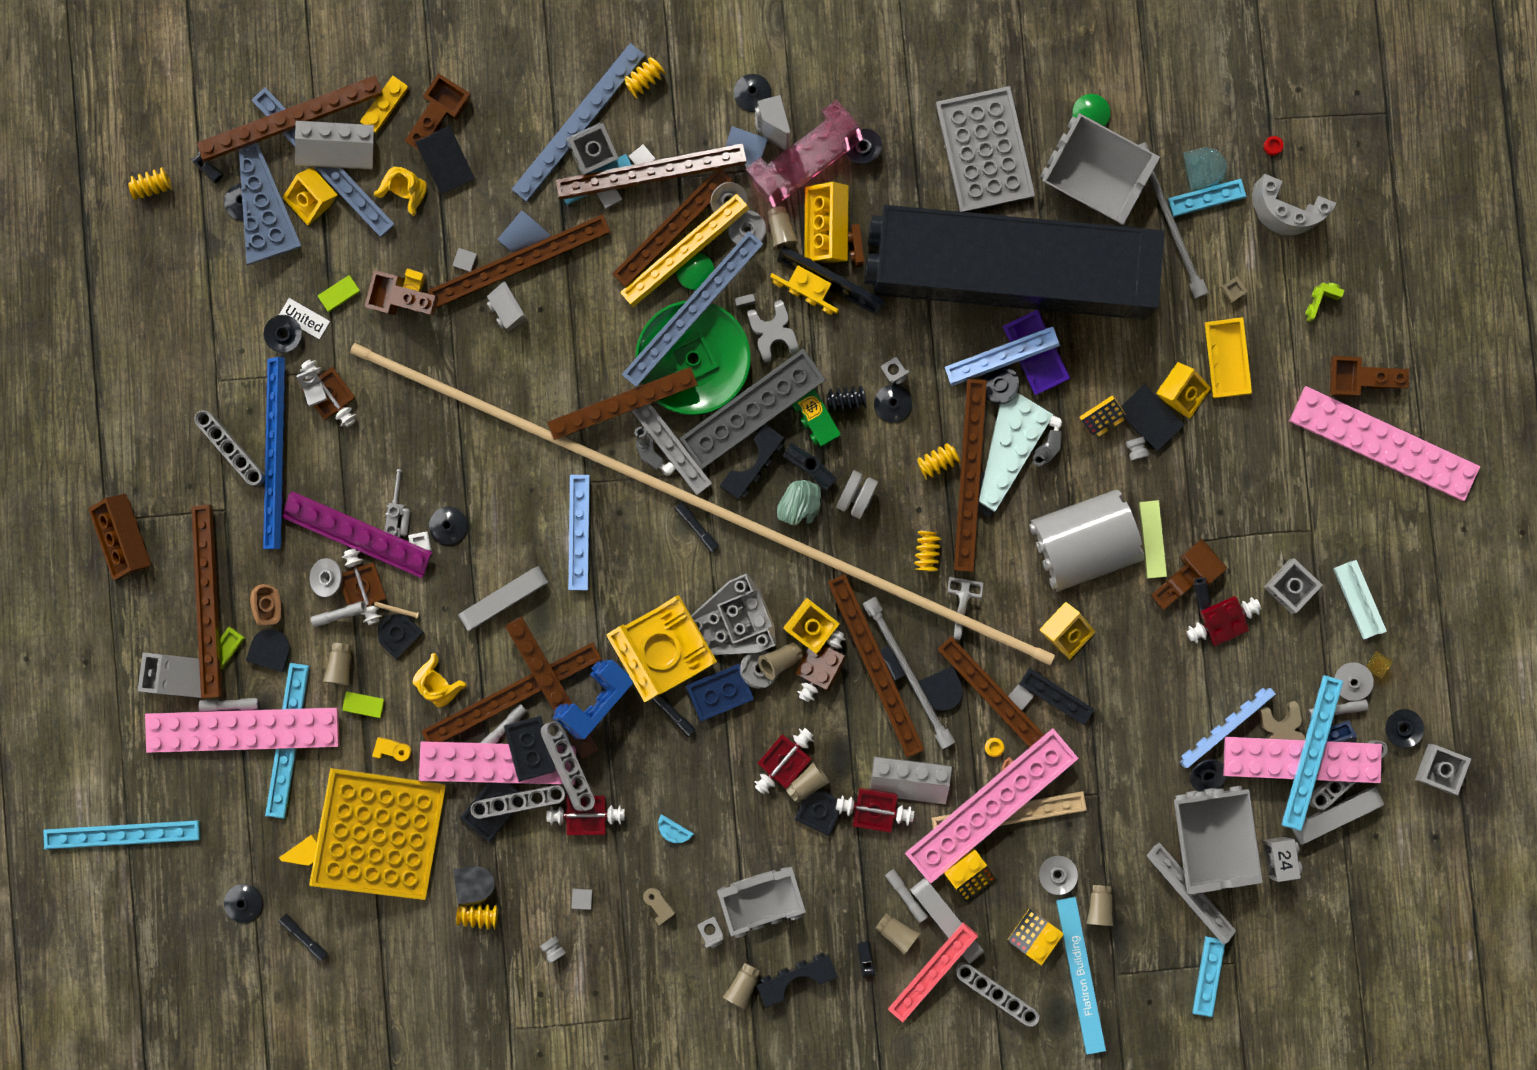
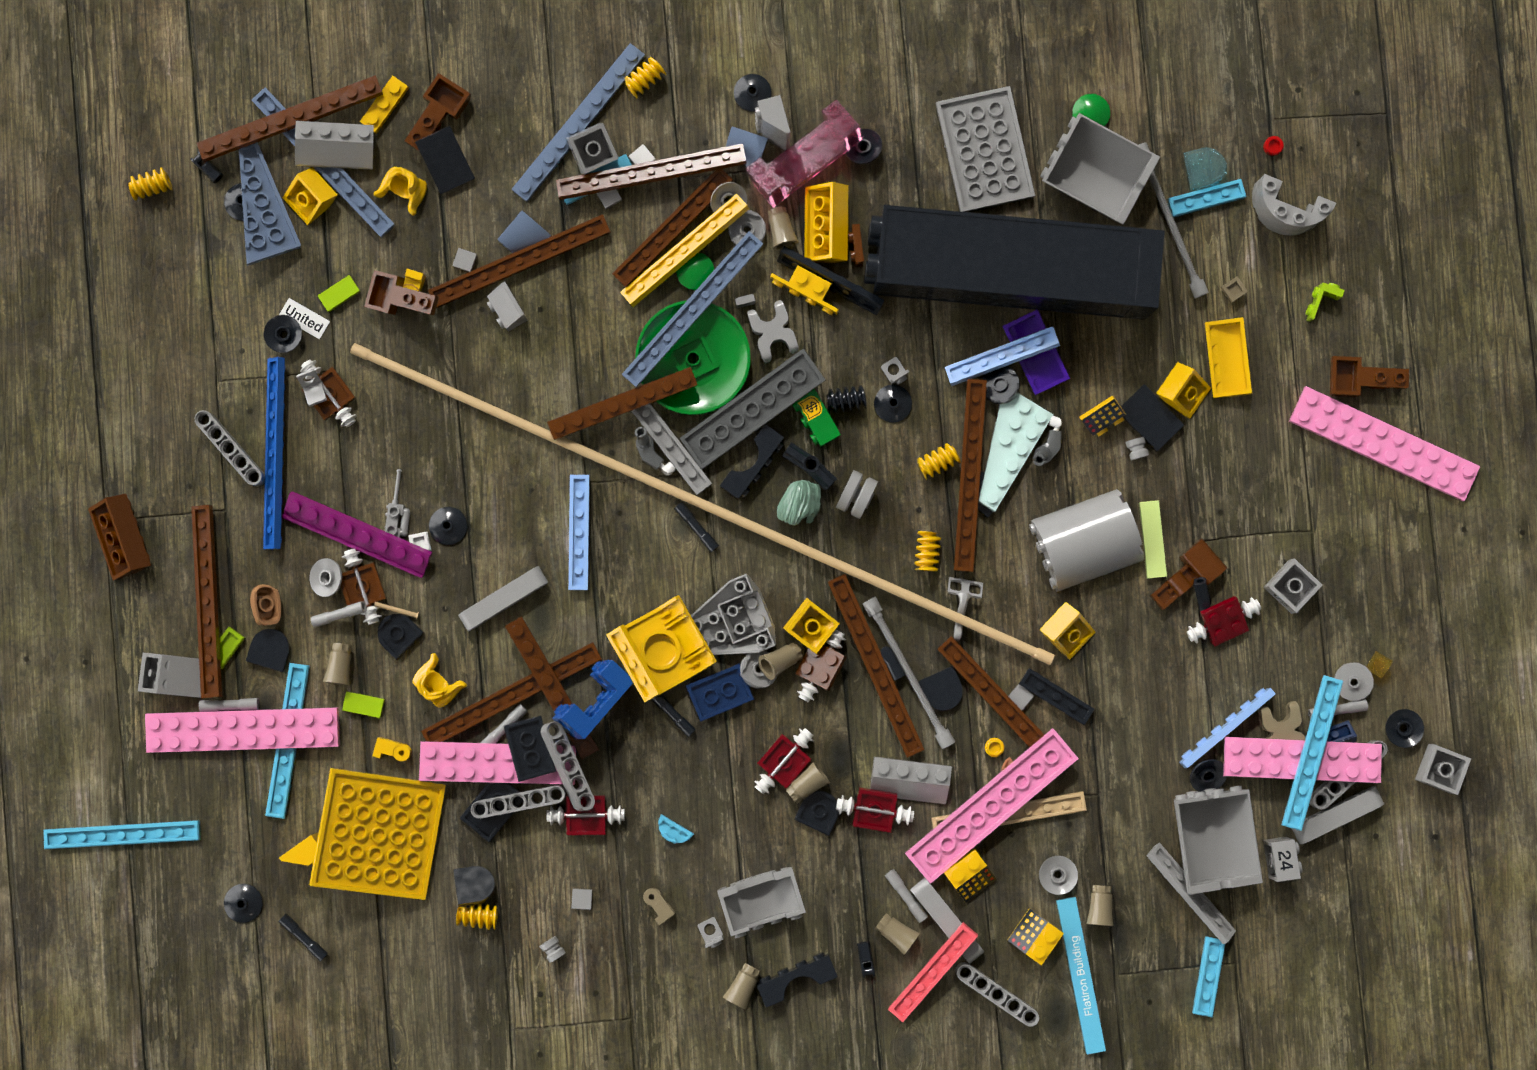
(1359, 599): light aqua fence -> none

